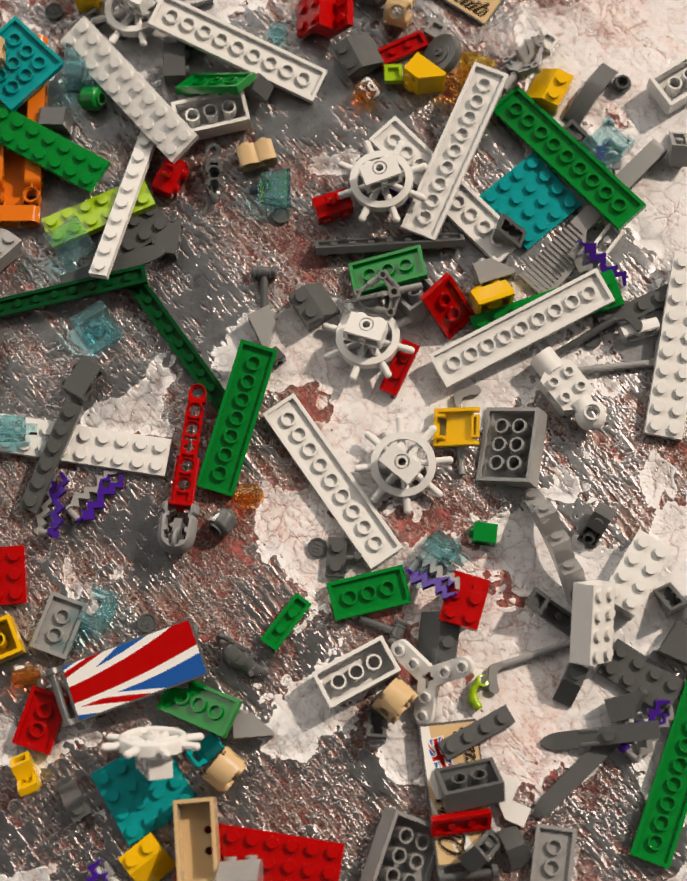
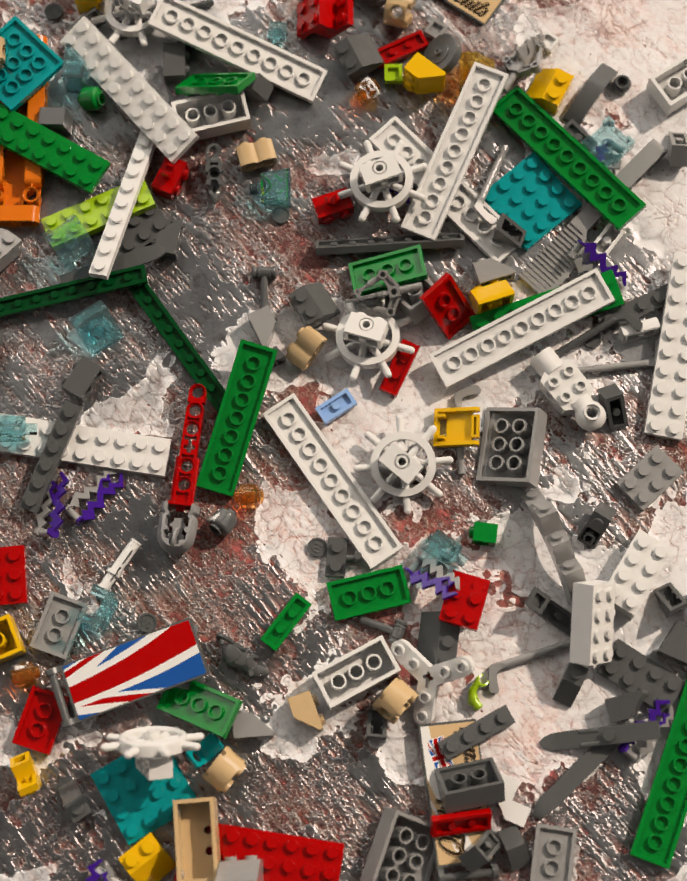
(124, 558): none -> white pin
(304, 710): none -> tan slope
(306, 347): none -> tan brick
(336, 406): none -> light blue plate
(478, 206): none -> light grey piece
(613, 402): none -> dark grey slope
(649, 478): none -> light grey plate

